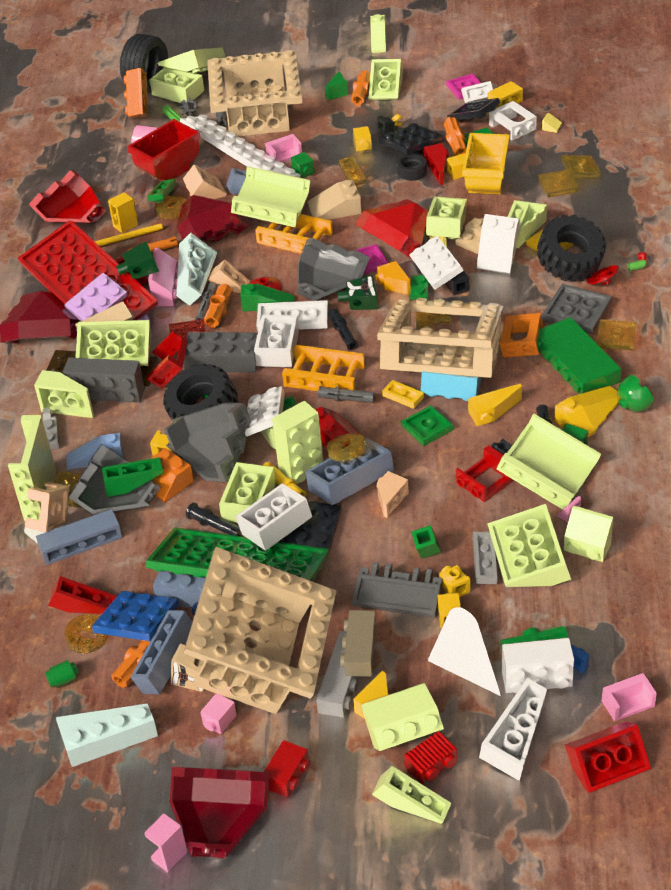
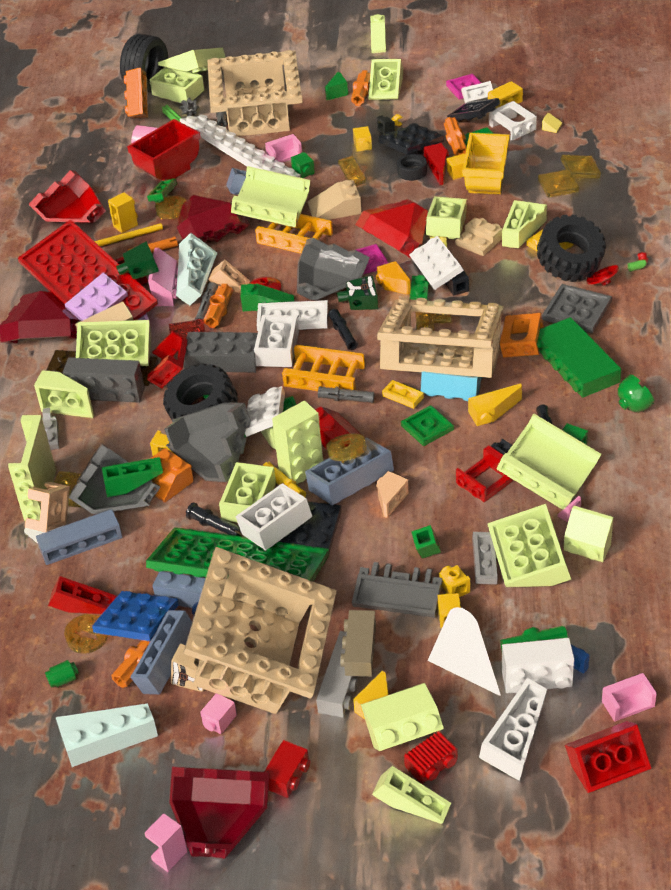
(81, 456): light blue slope -> none
(203, 183): light nougat slope -> none
(498, 243): white slope -> none
(587, 409): yellow wedge -> none
(616, 334): clear yellow plate -> none

